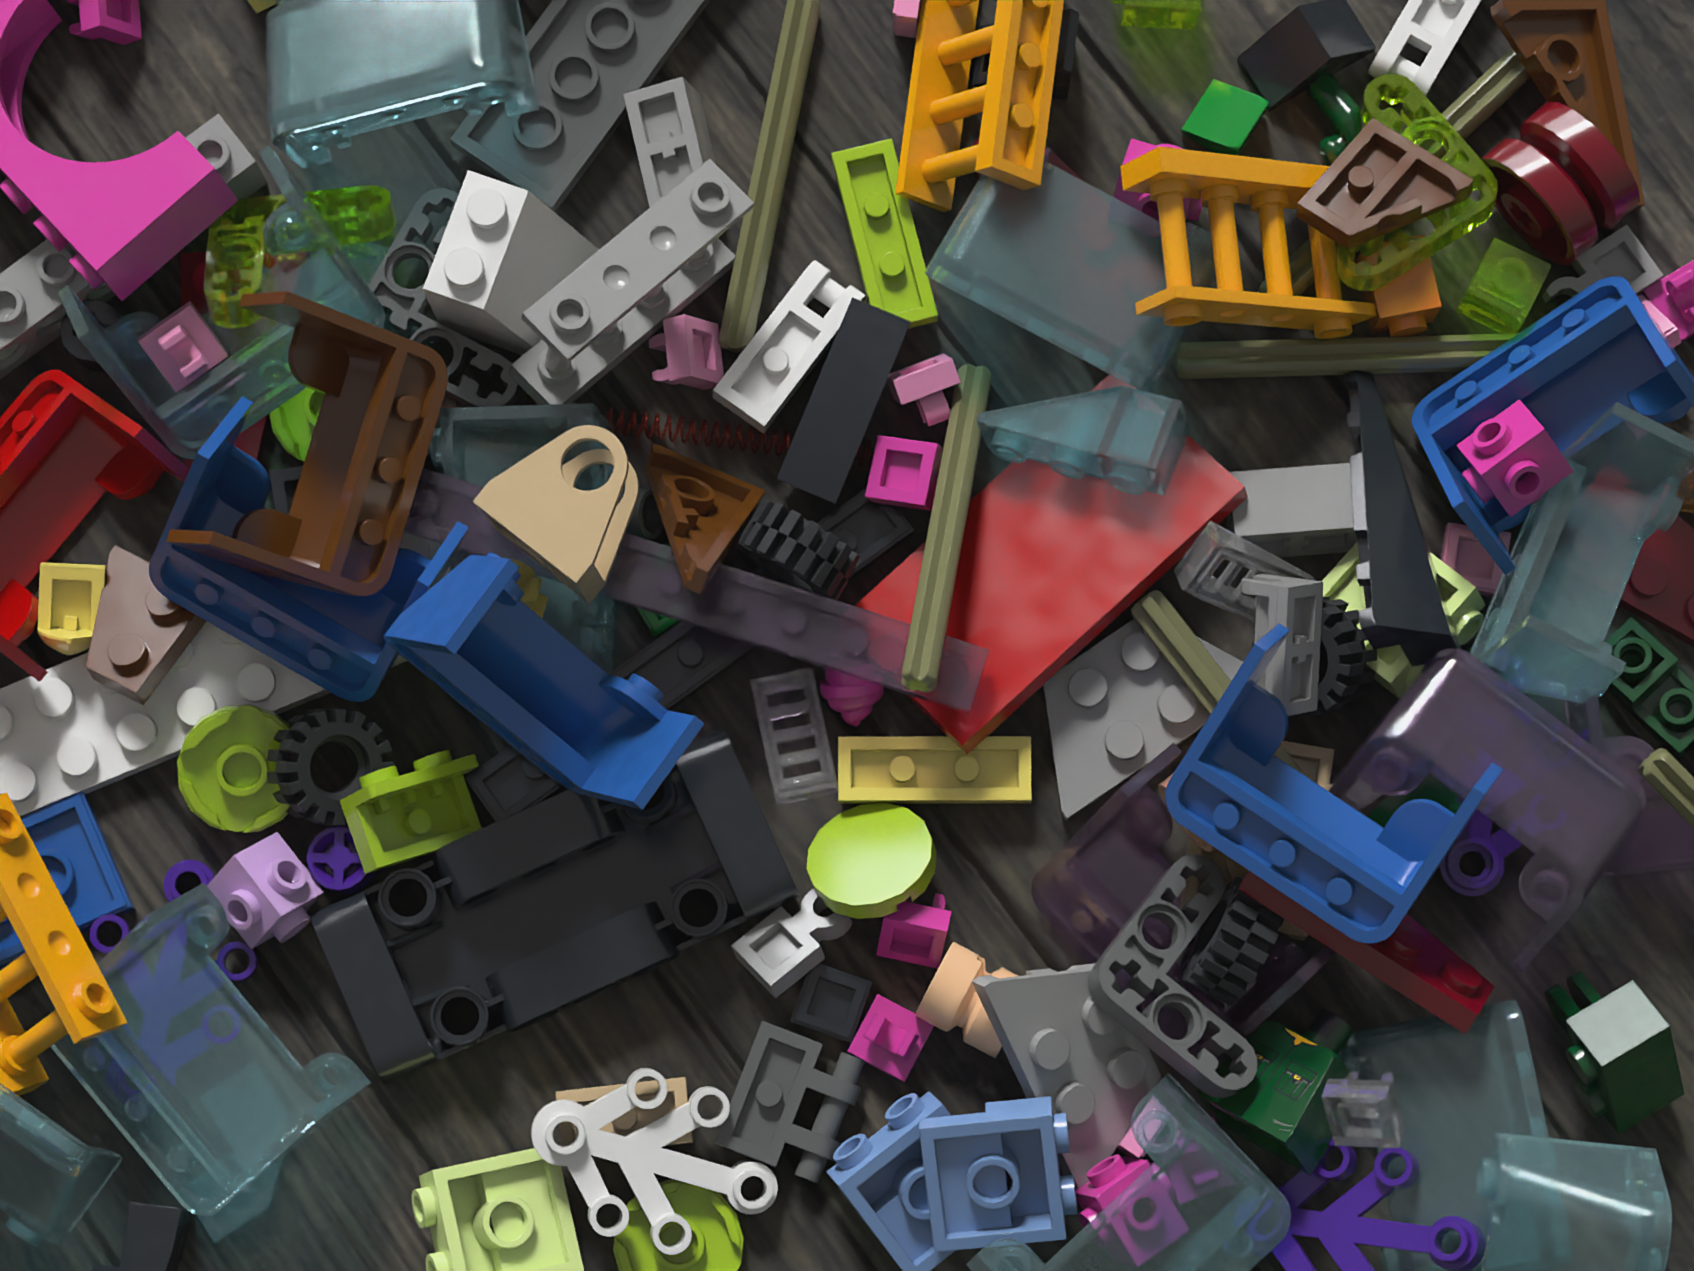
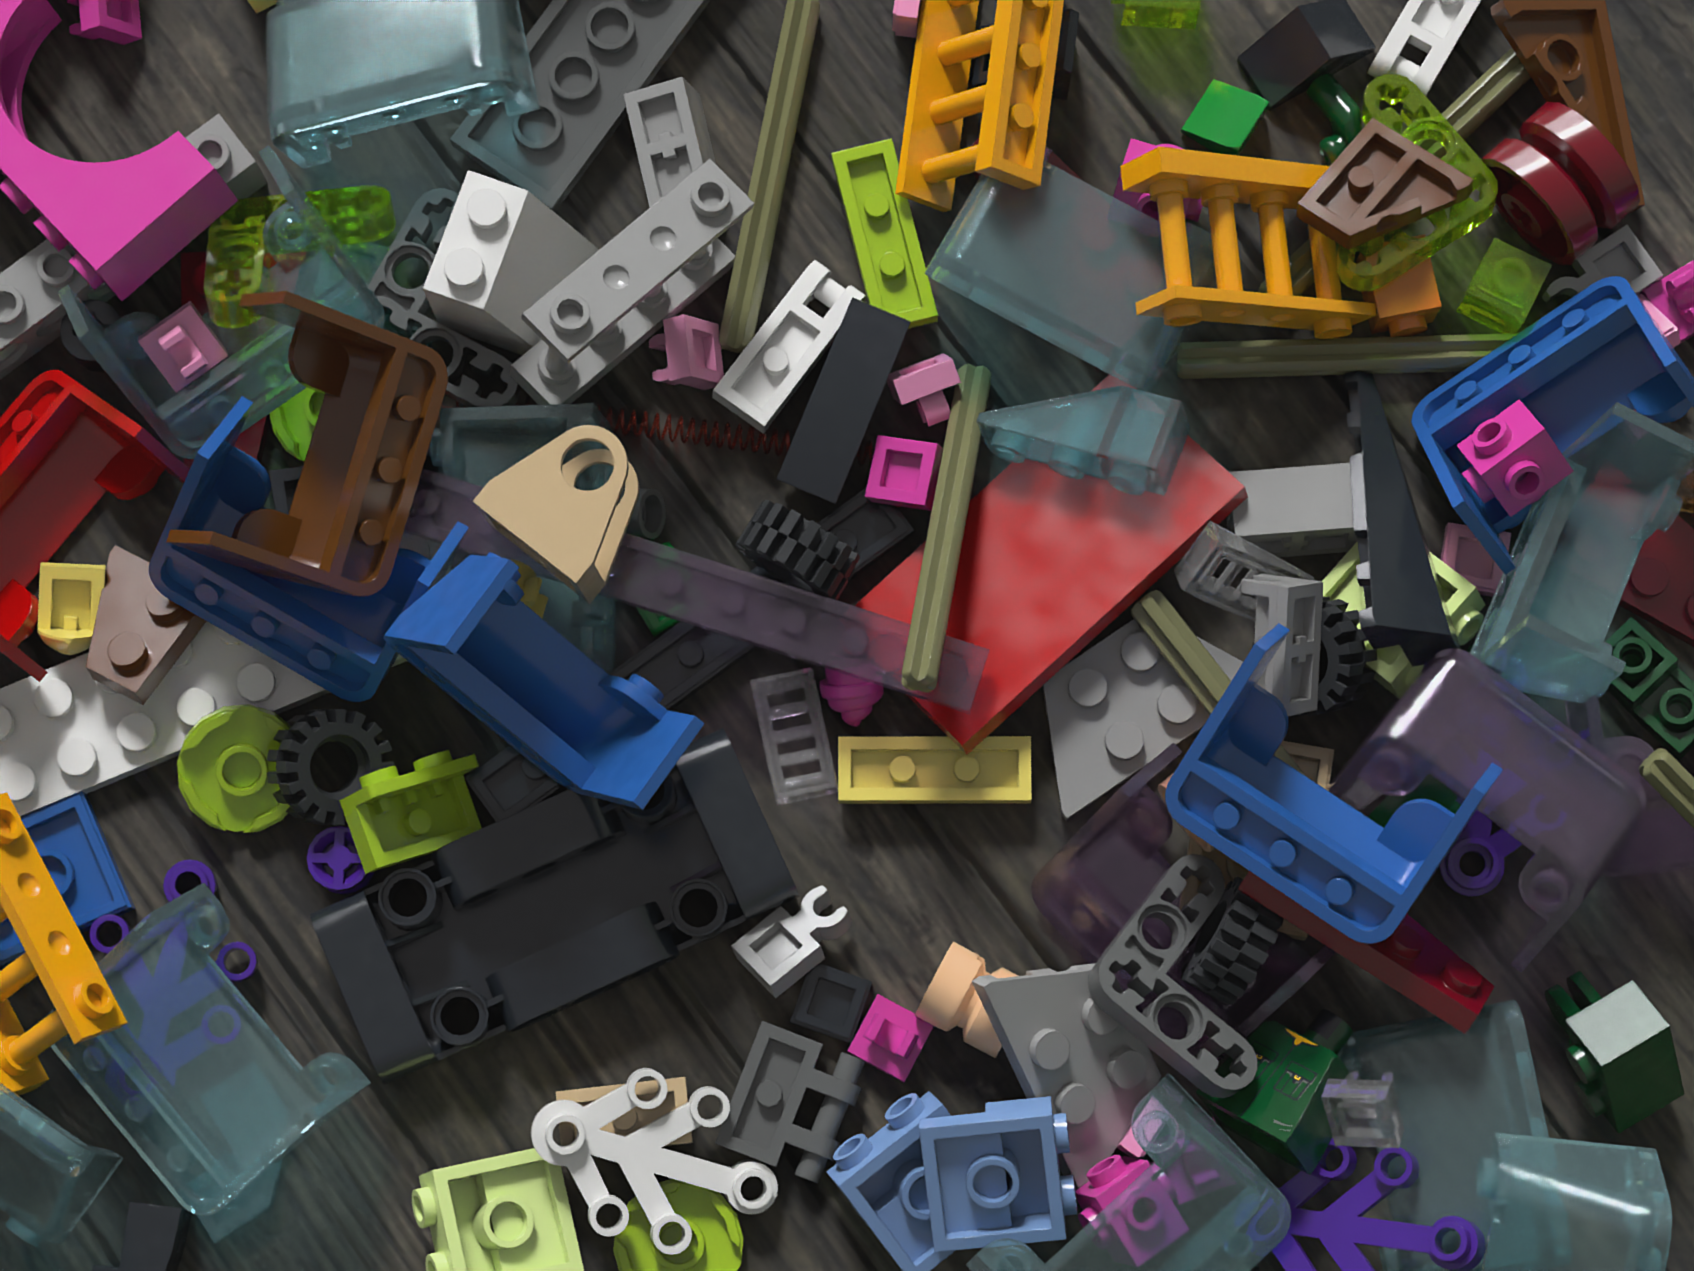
(266, 891): lavender brick -> none
(700, 512): reddish brown wing -> none
(871, 860): lime tile -> none
(915, 933): dark pink tile -> none

